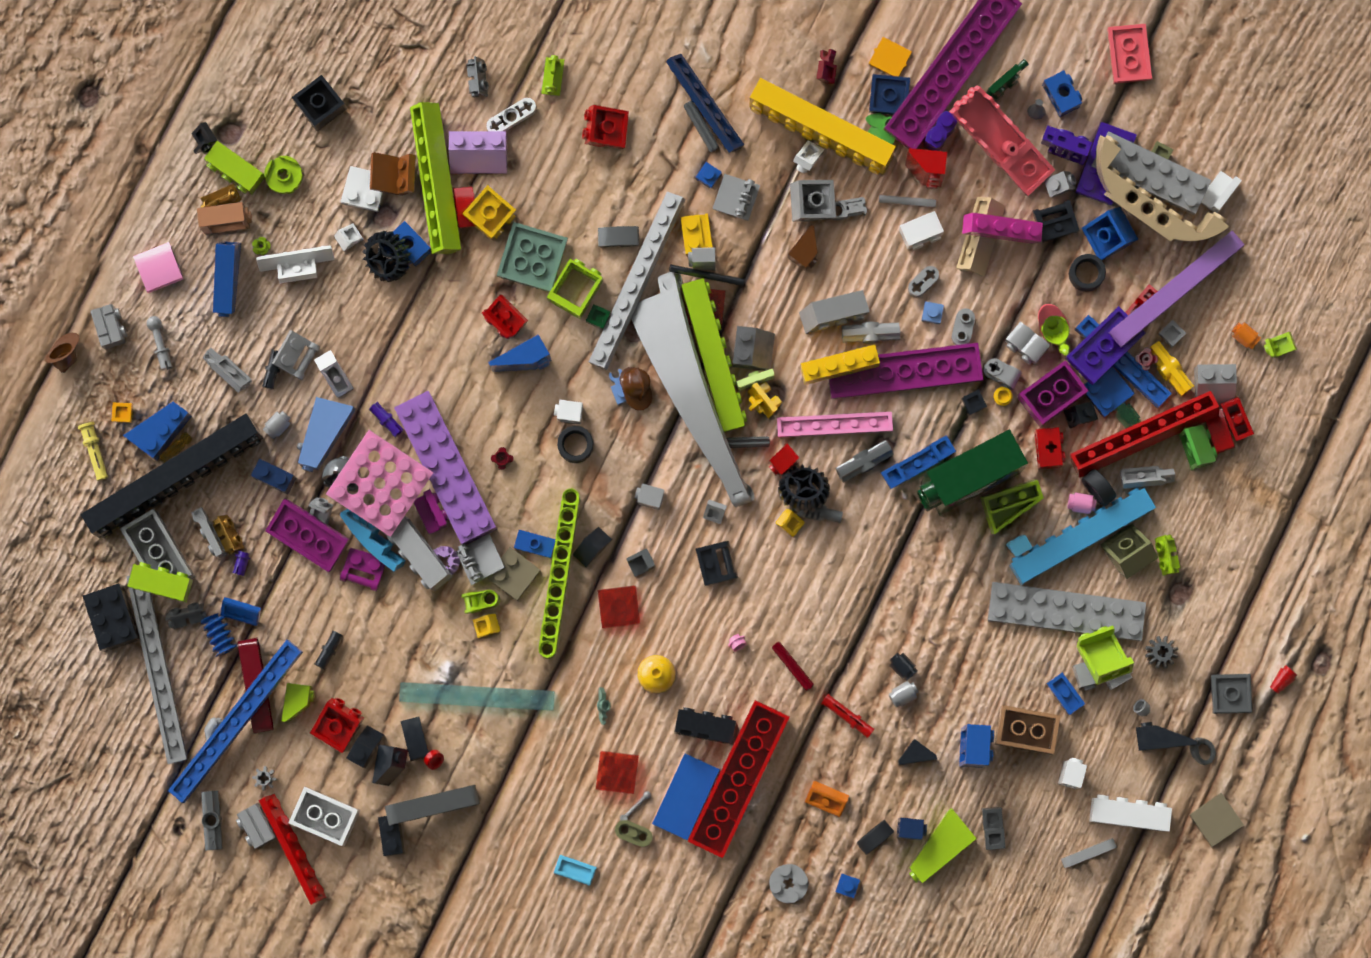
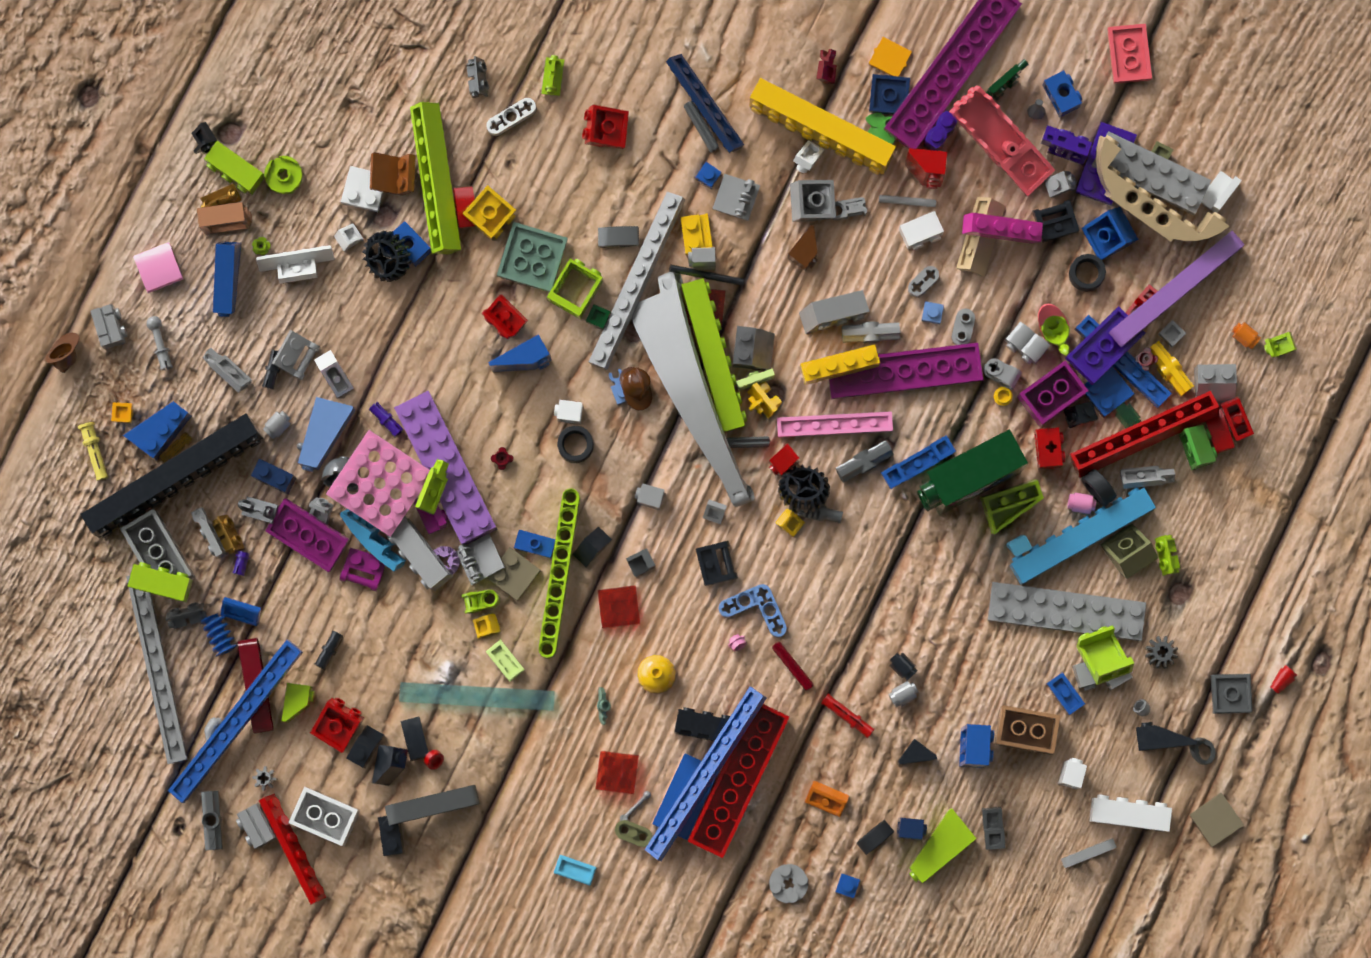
(111, 617): black brick -> none
(258, 509): none -> dark grey hinge
(319, 103): black brick -> none
(433, 487): none -> lime hinge
(478, 152): lavender slope -> none
(505, 660): none -> yellowish green plate
(705, 773): none -> plate
(754, 601): none -> medium blue beam
(974, 402): black plate -> none

